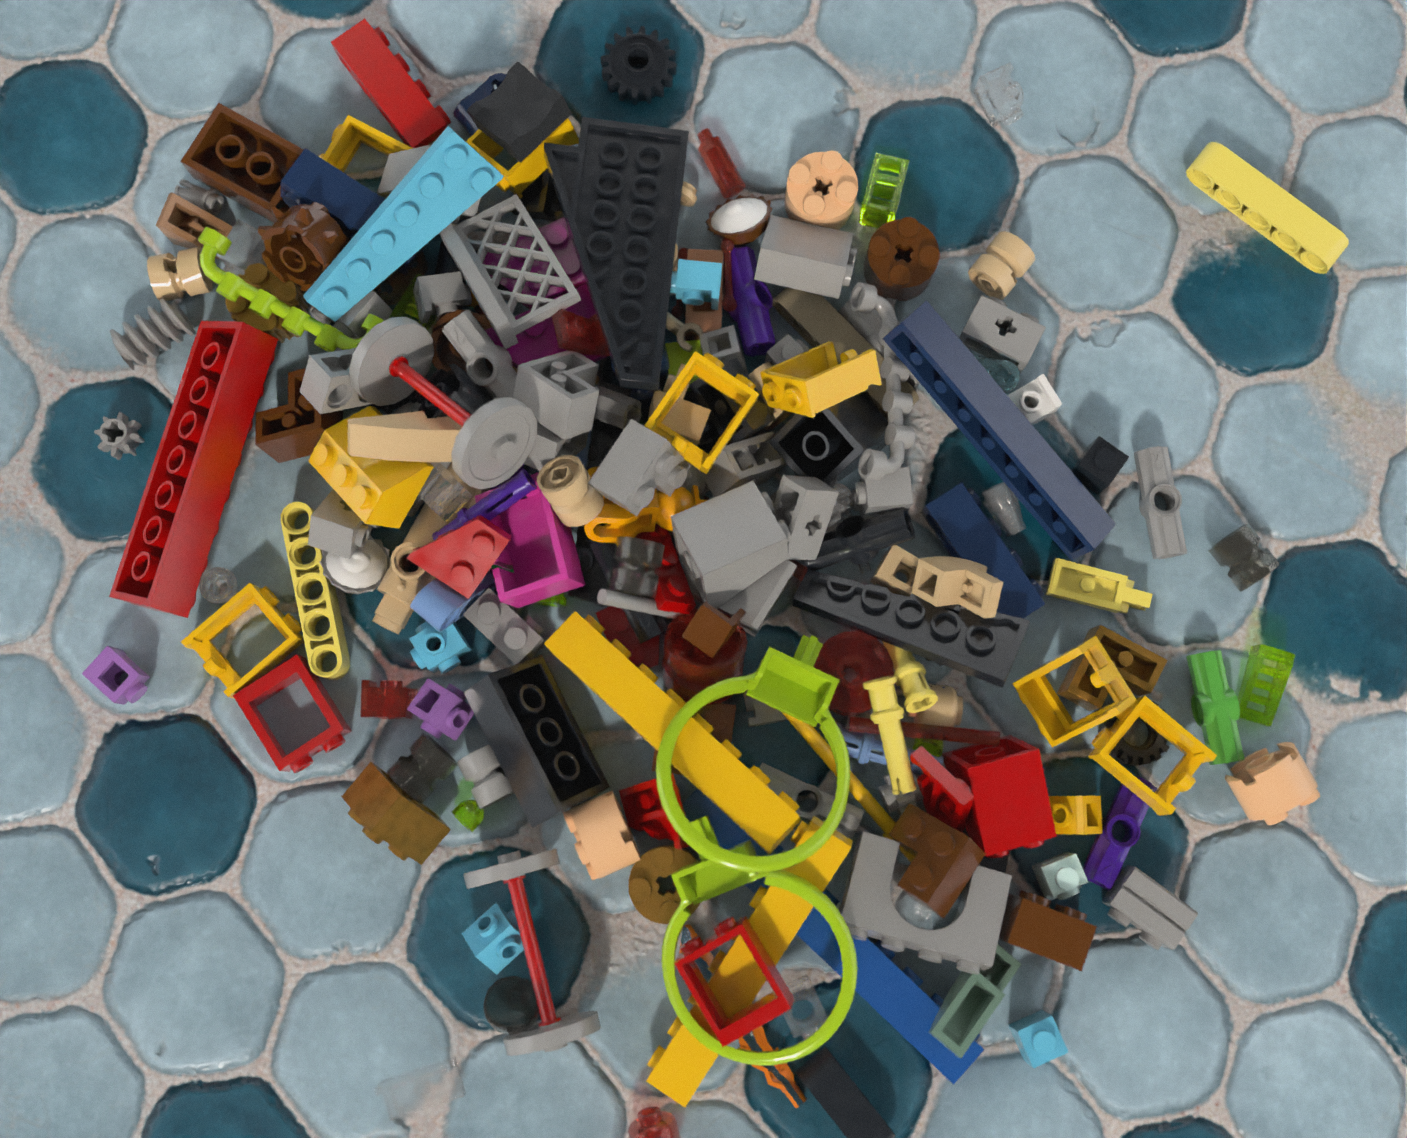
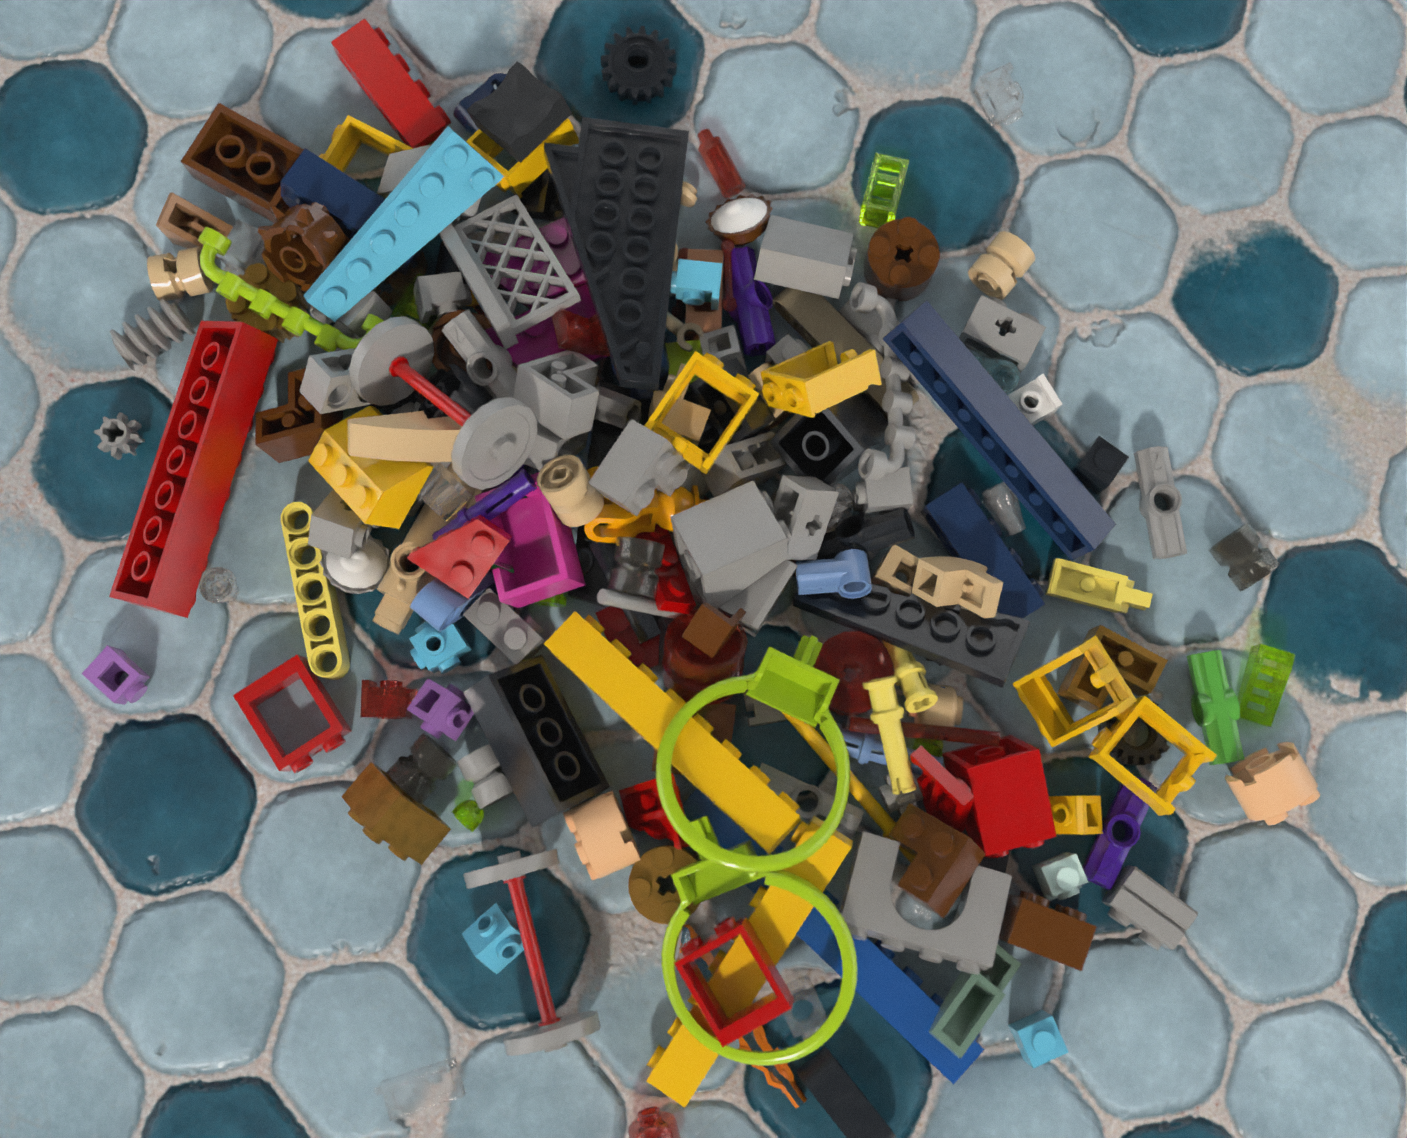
(205, 199): light grey pin -> none
(216, 663): yellow window -> none
(511, 1005): clear smoke hair -> none
(819, 175): light nougat brick -> none
(844, 574): none -> medium blue piece
(1267, 208): light yellow beam -> none

